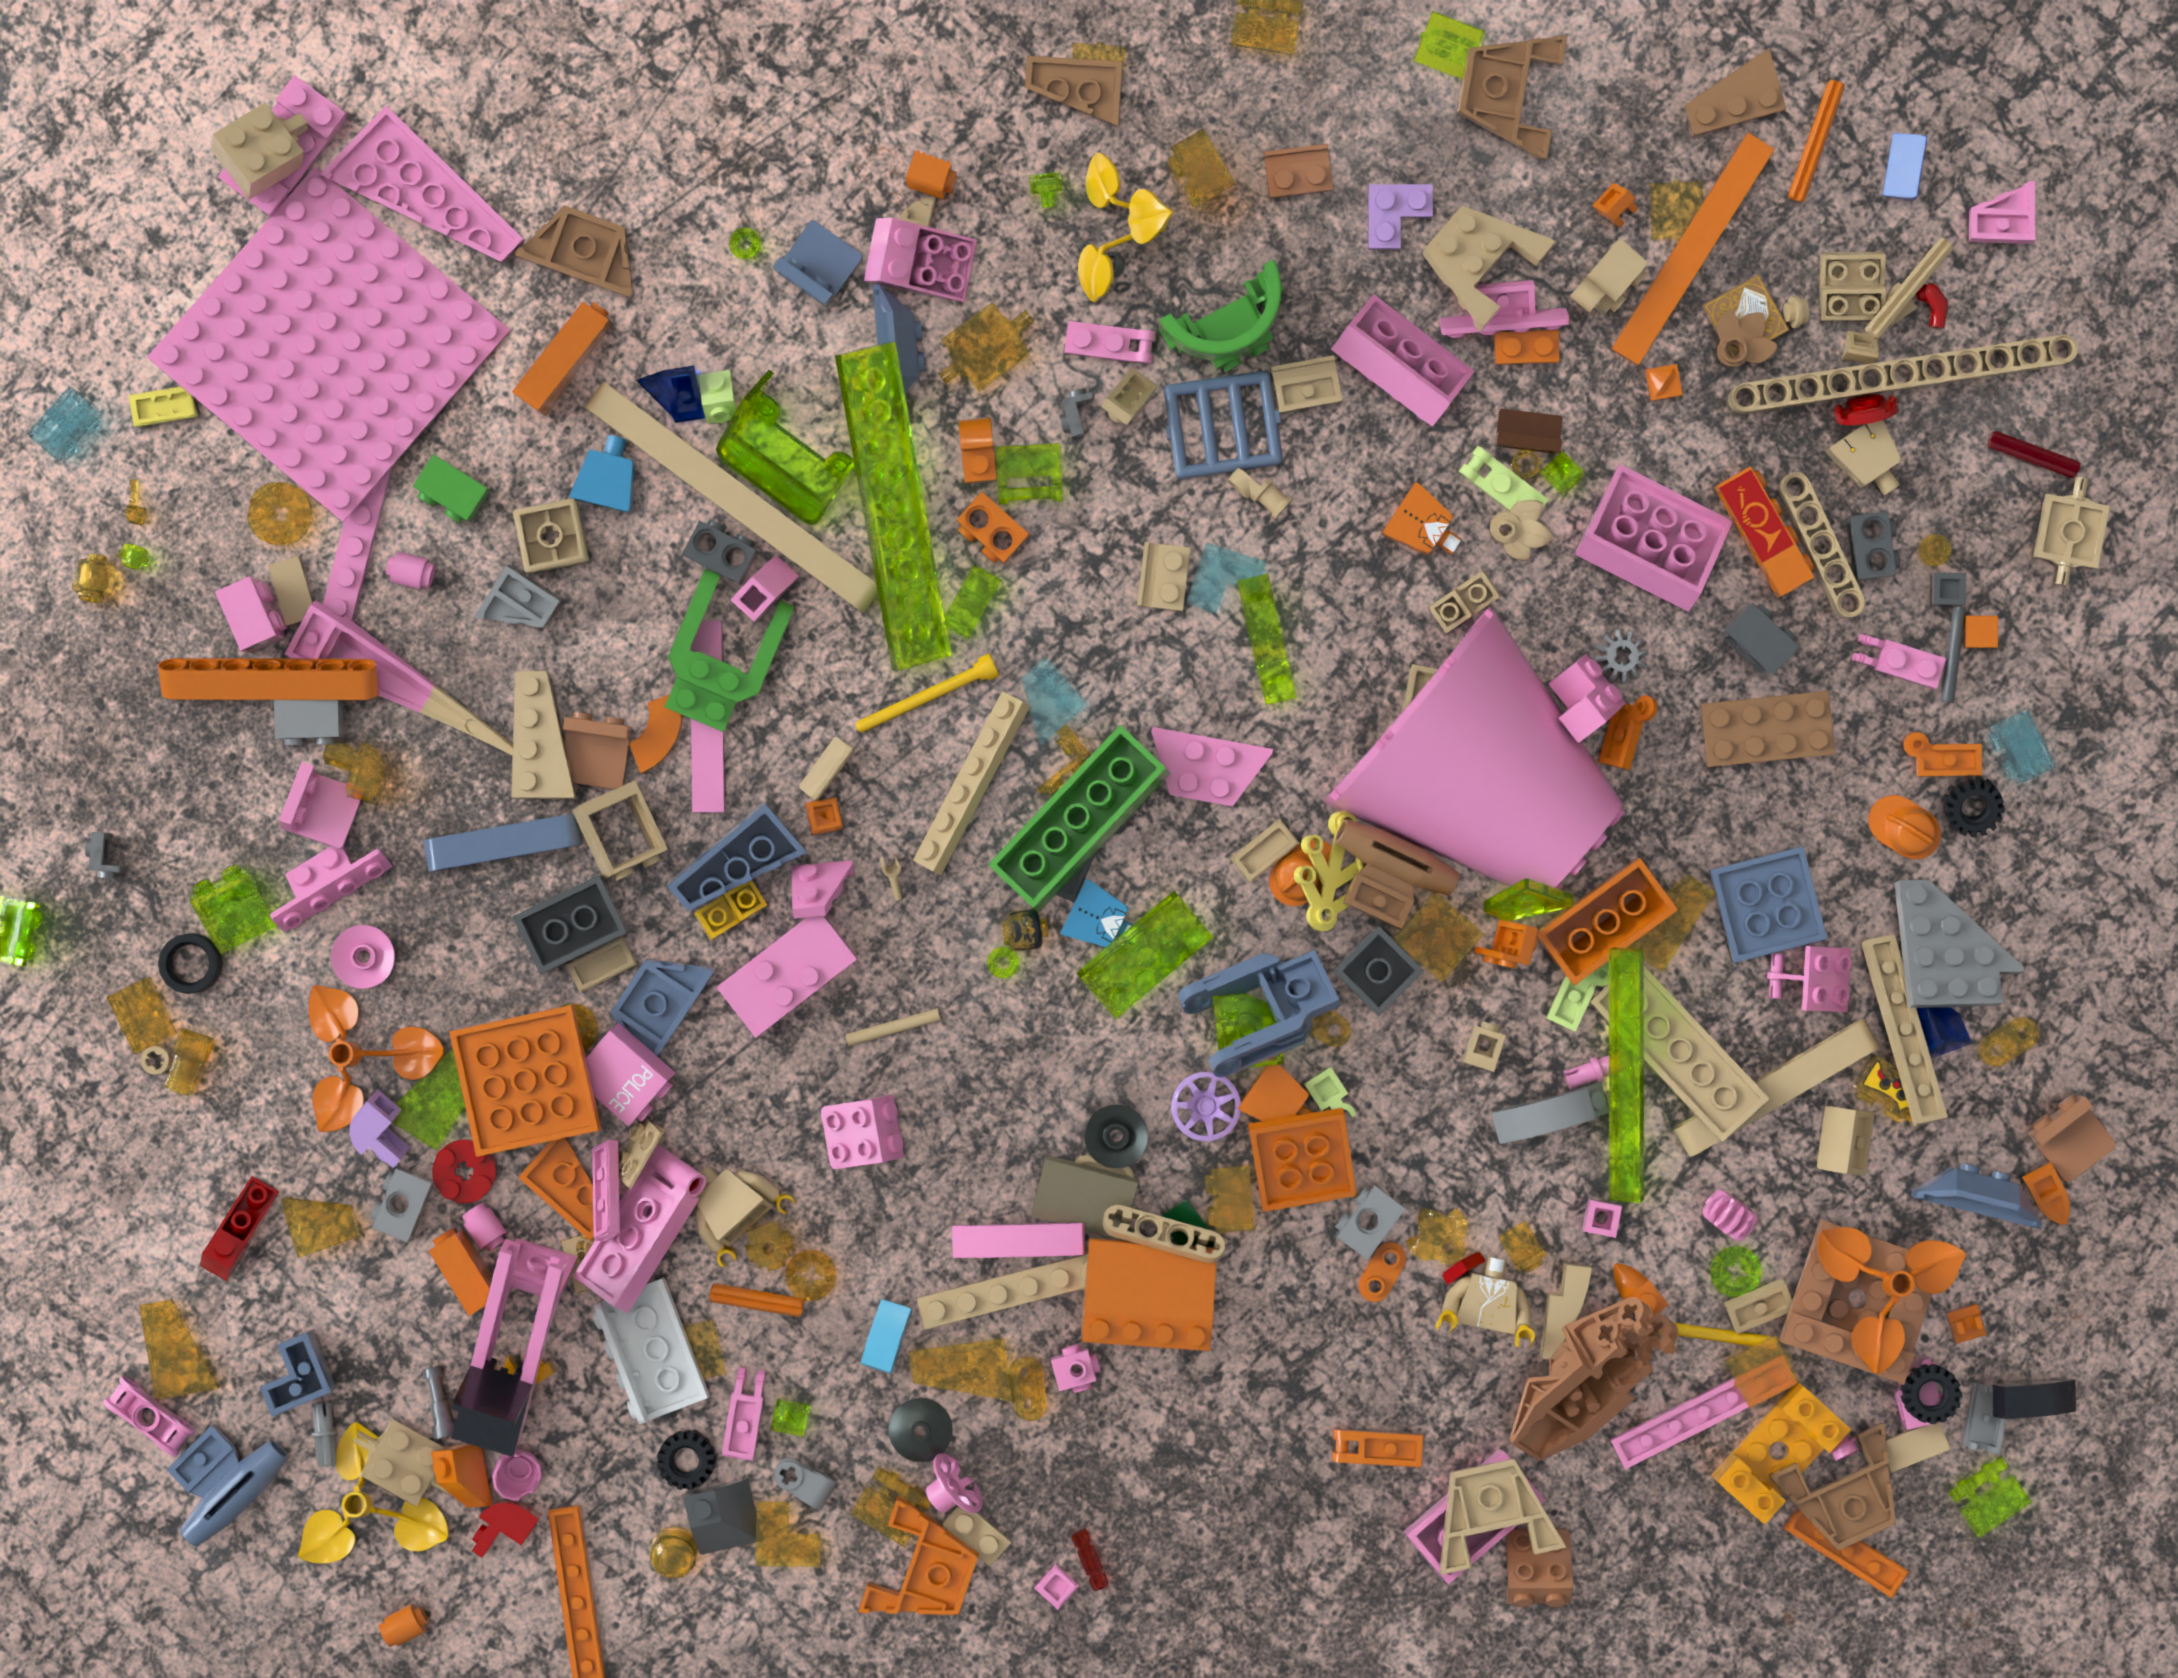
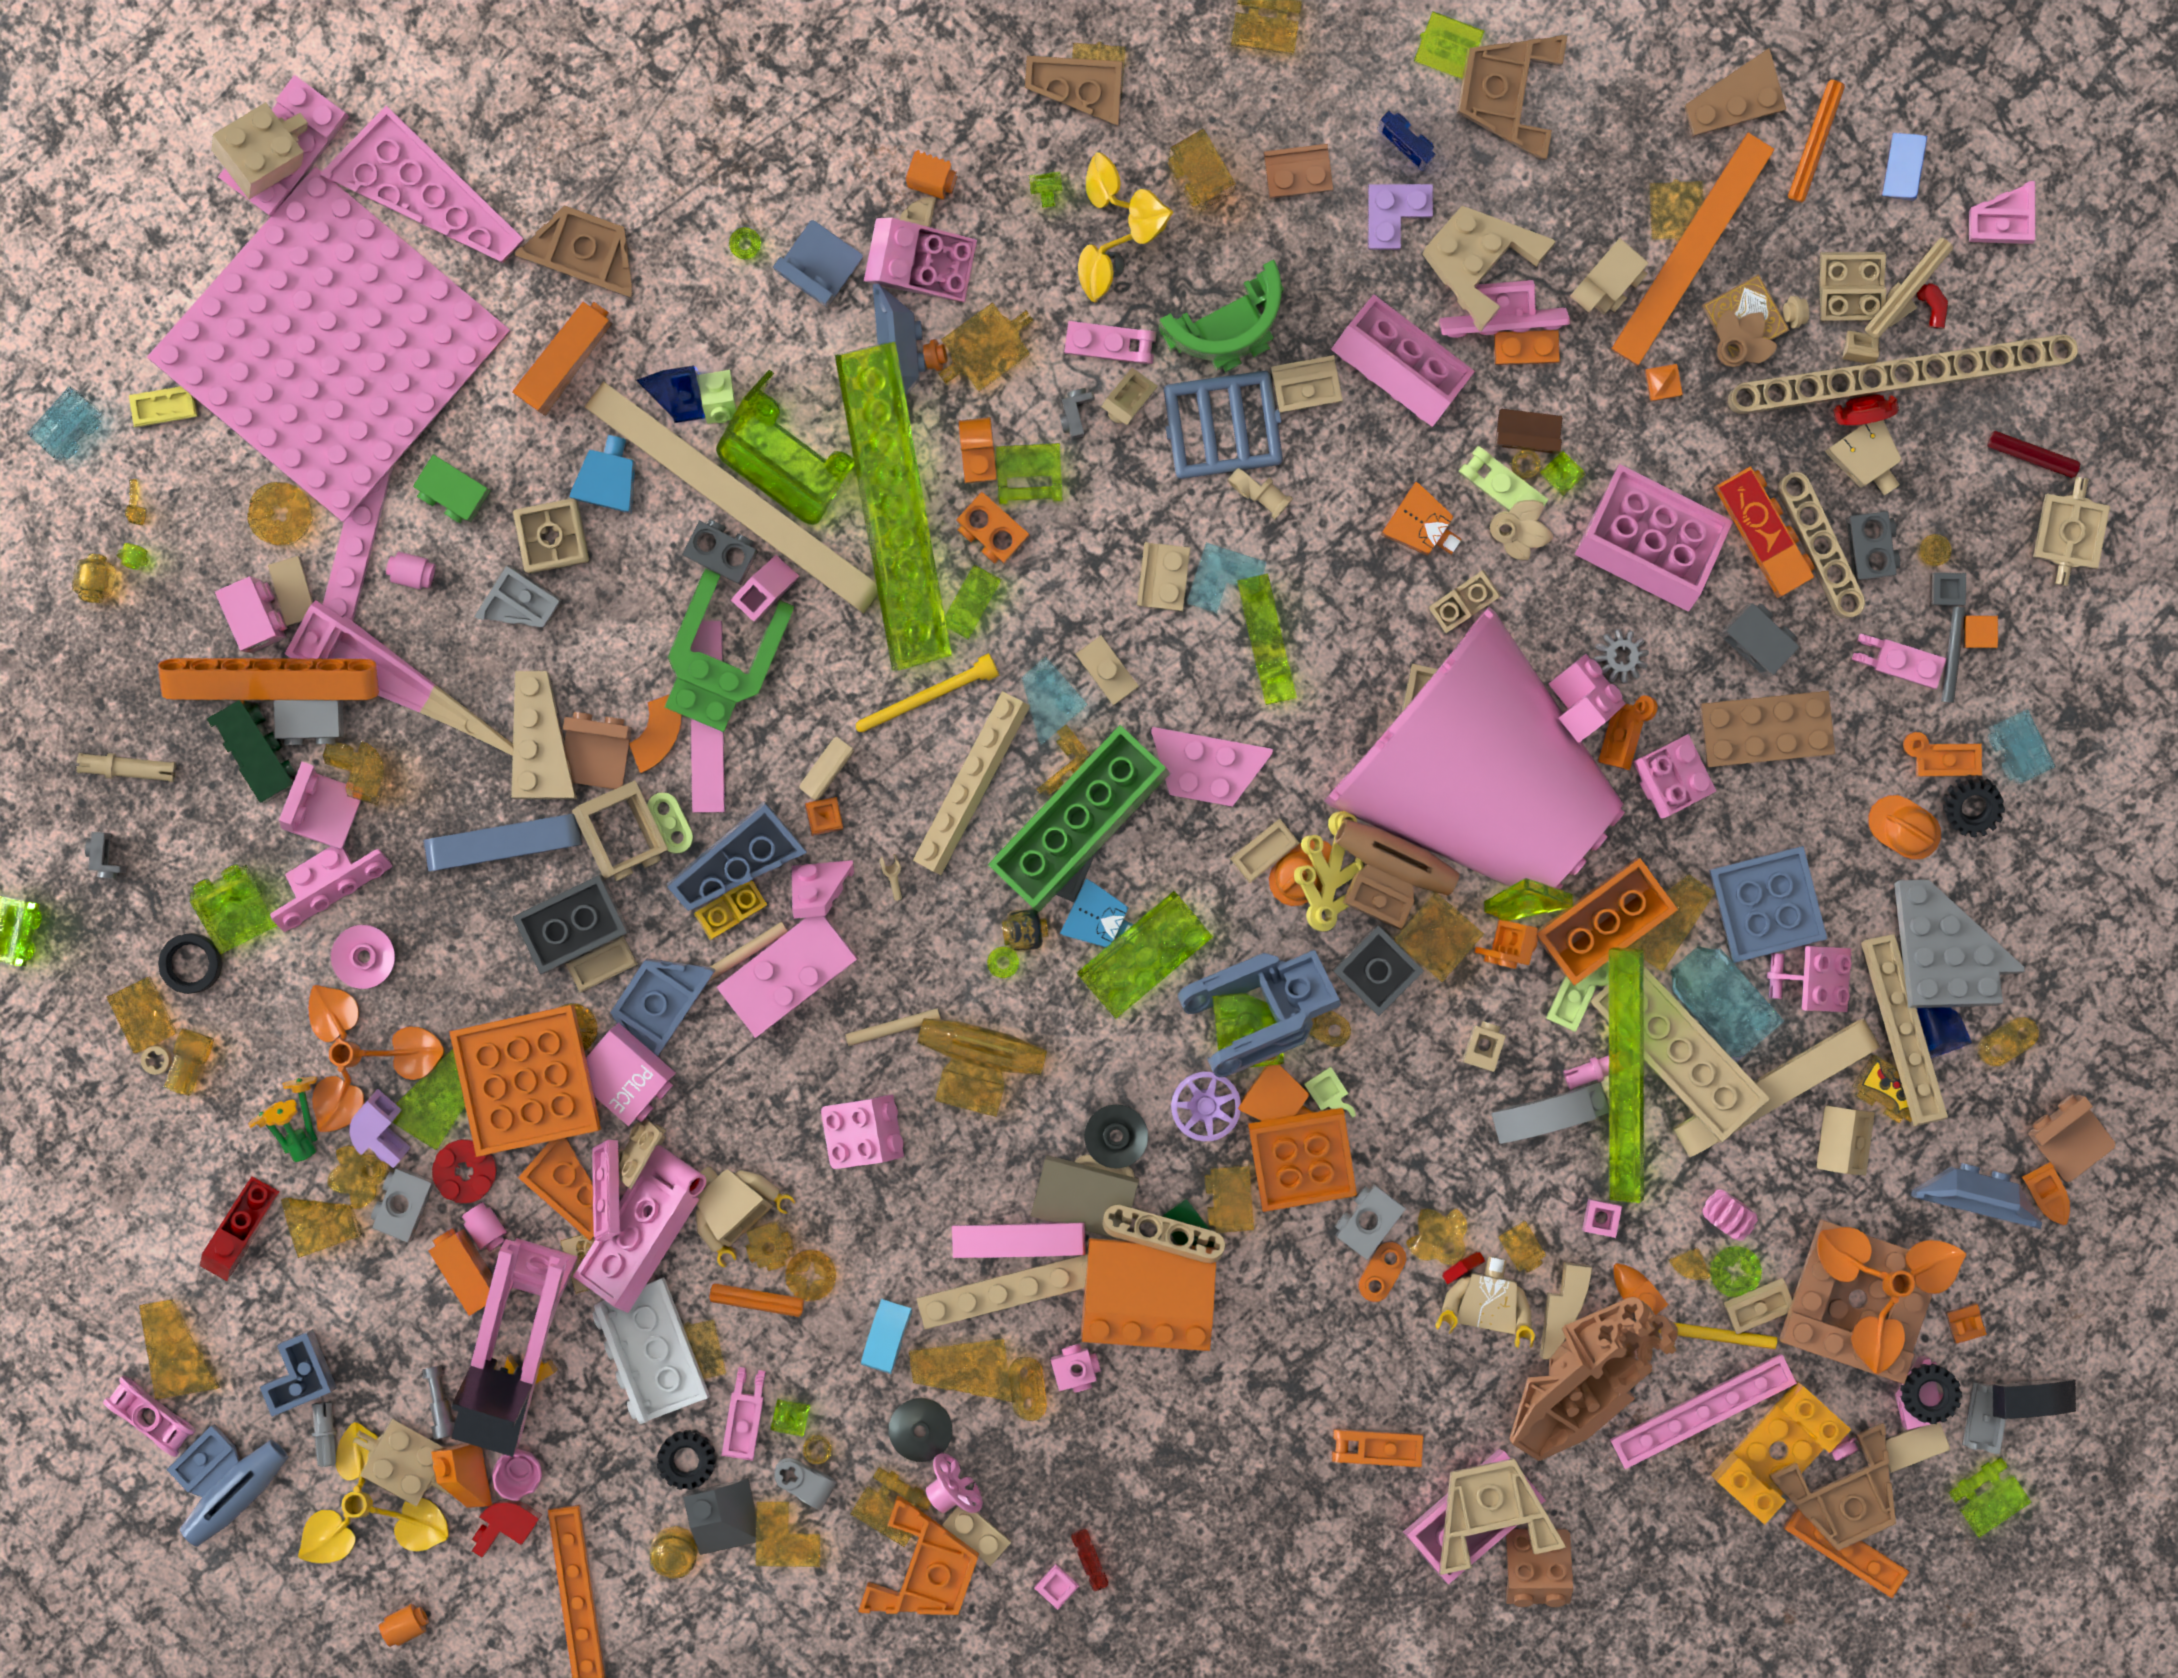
(126, 767): none -> tan pin
(254, 749): none -> dark green wedge
(297, 1143): none -> plant
(352, 1176): none -> clear yellow plate
(671, 822): none -> yellowish green plate
(748, 949): none -> tan bar
(807, 1451): none -> clear yellow bush
(934, 355): none -> orange plate
(978, 1059): none -> clear yellow plate
(1107, 670): none -> tan tile
(1415, 148): none -> clear blue plate
(1614, 202): orange tile -> none
(1674, 776): none -> bright pink plate
(1690, 1265): none -> clear yellow tile
(1723, 1001): none -> clear light blue slope
(1762, 1371): clear yellow piece -> none

